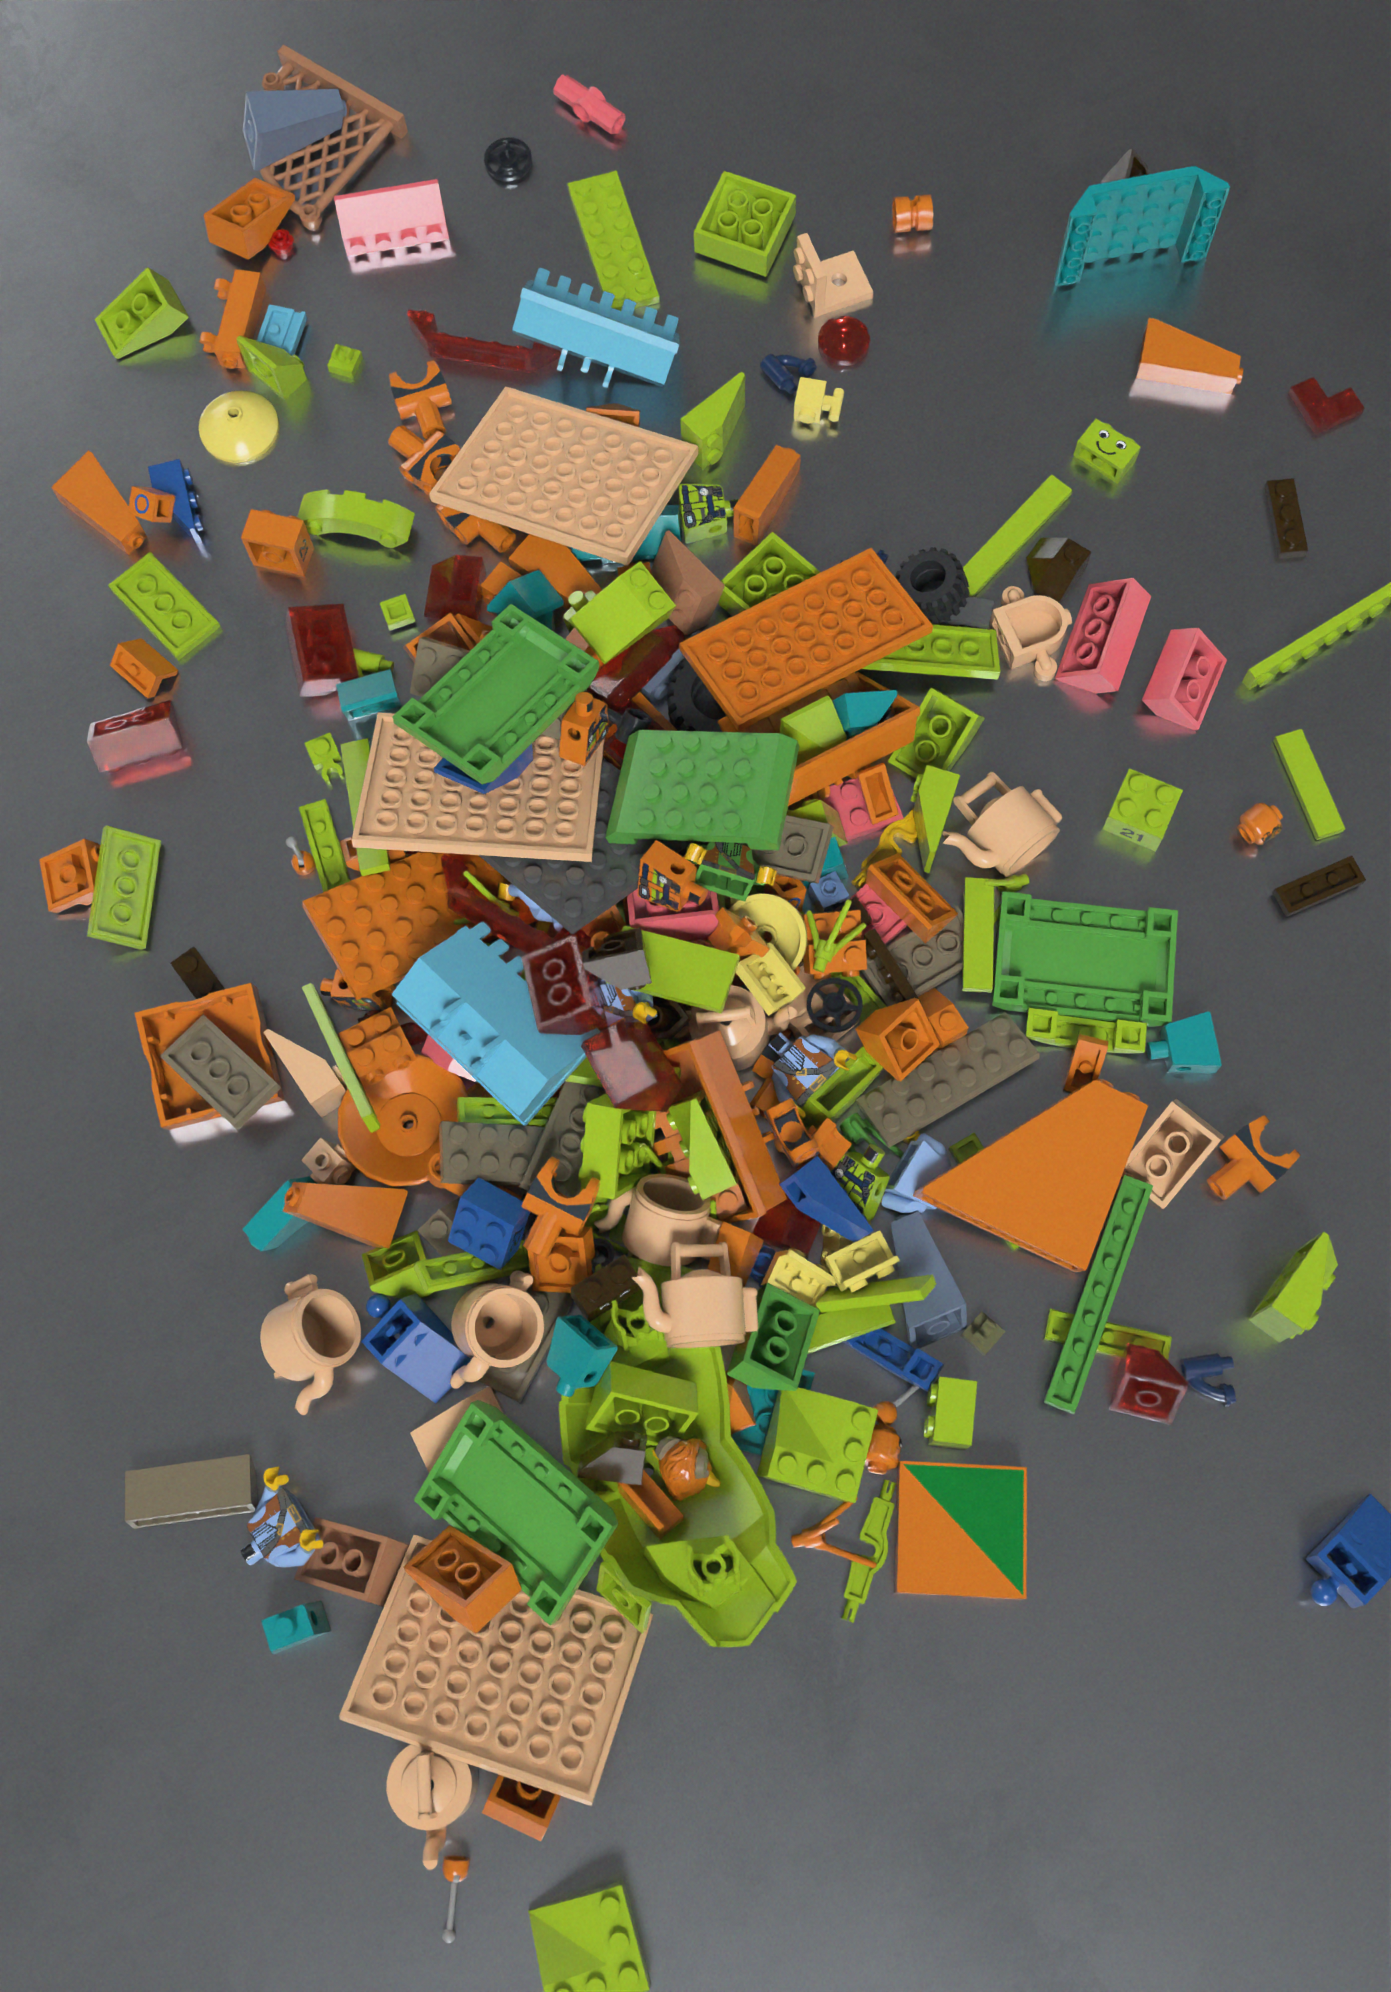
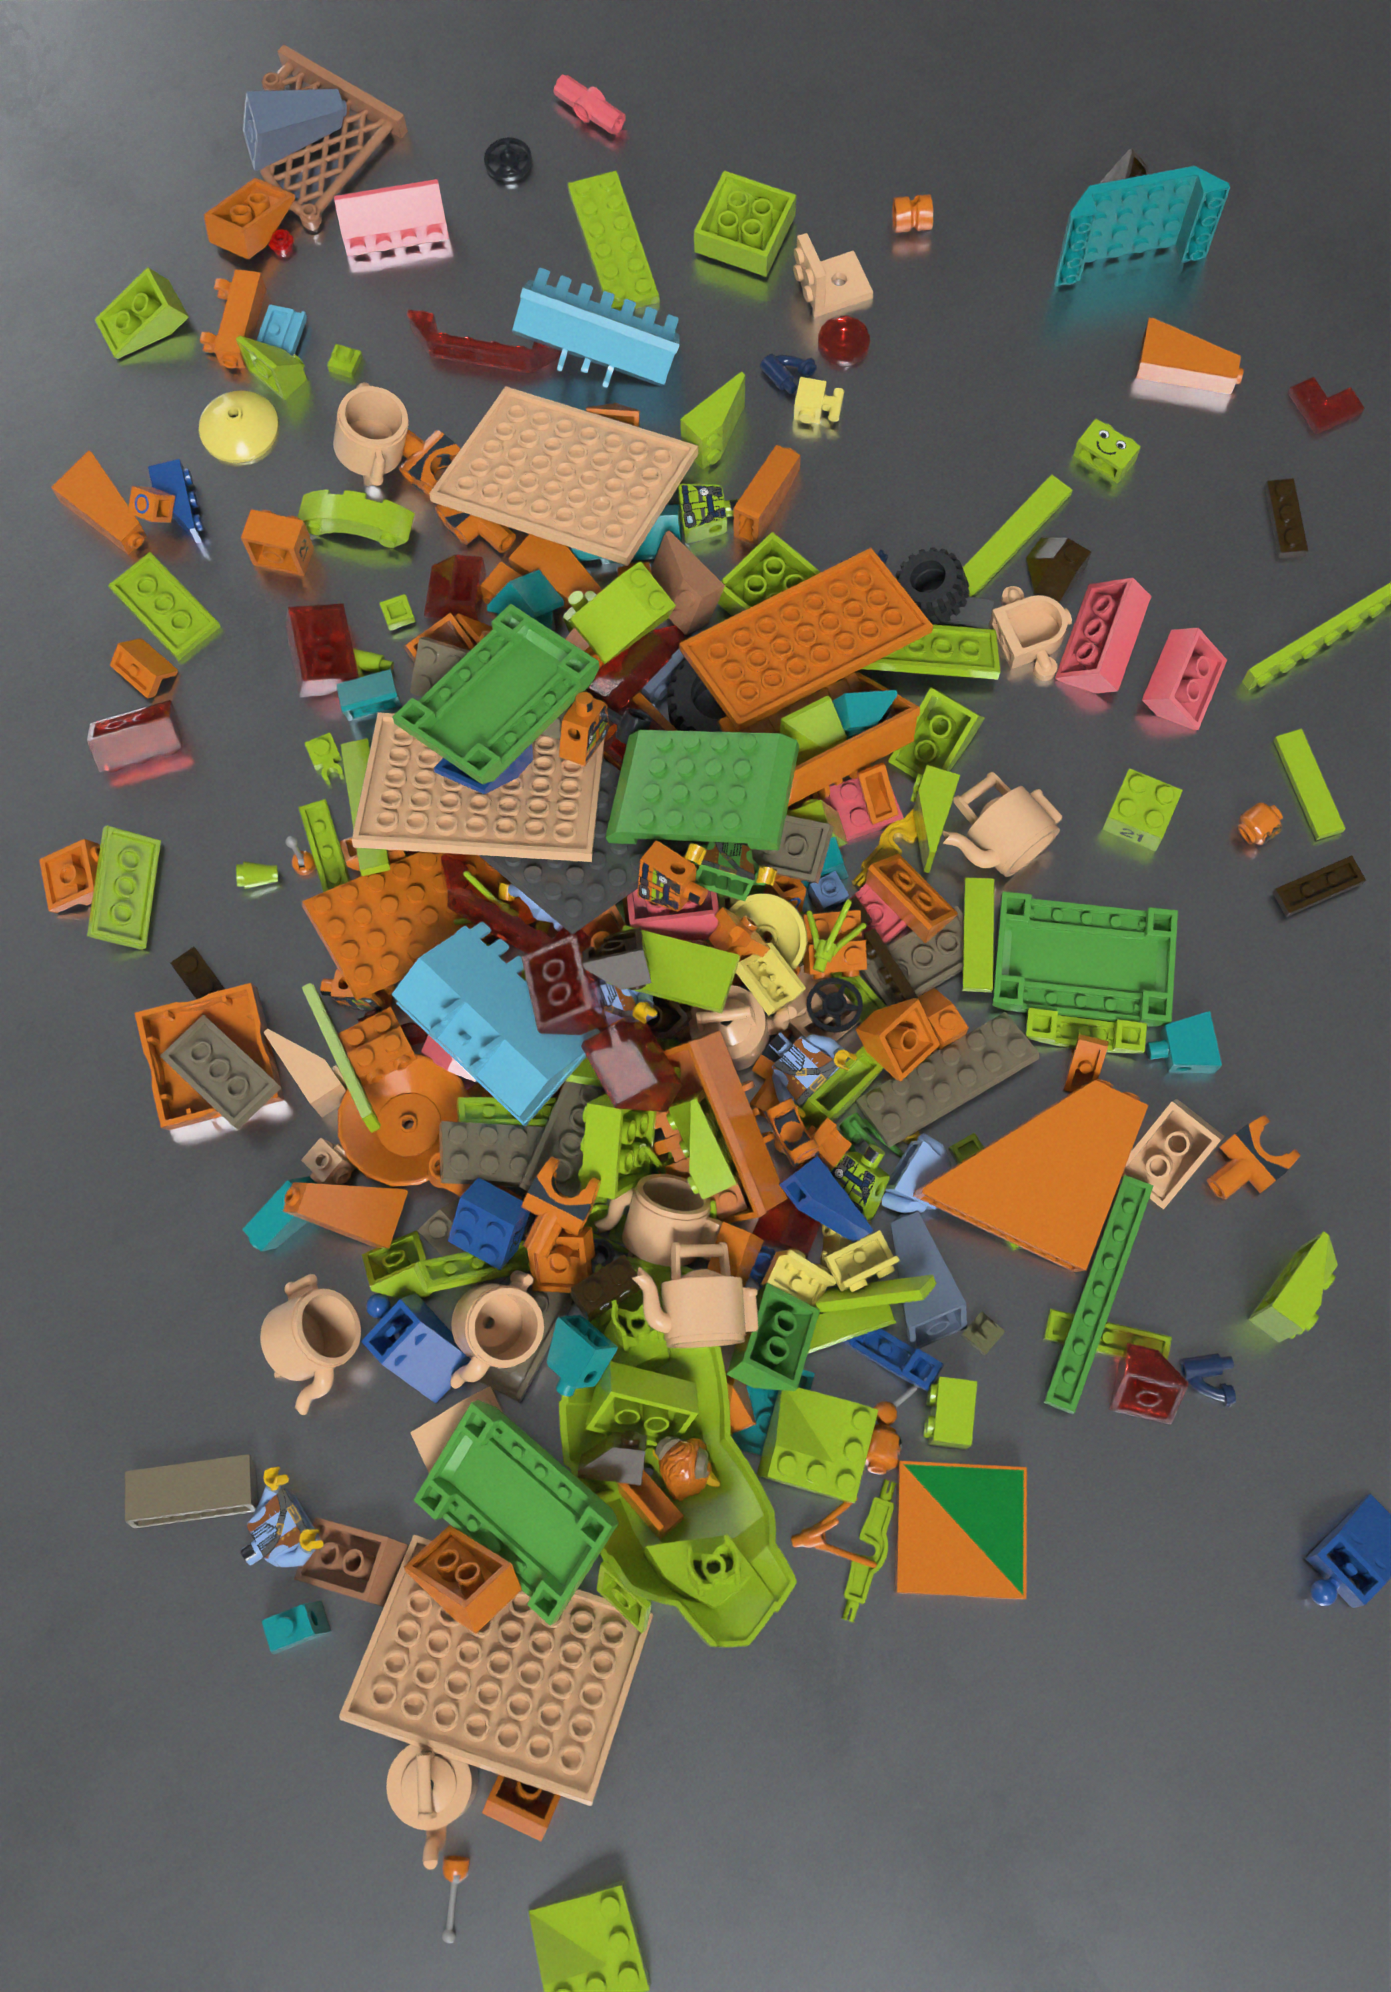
(255, 874): none -> lime cone
(370, 432): none -> light nougat piece
(422, 399): orange connector -> none
(1009, 884): lime plant -> none

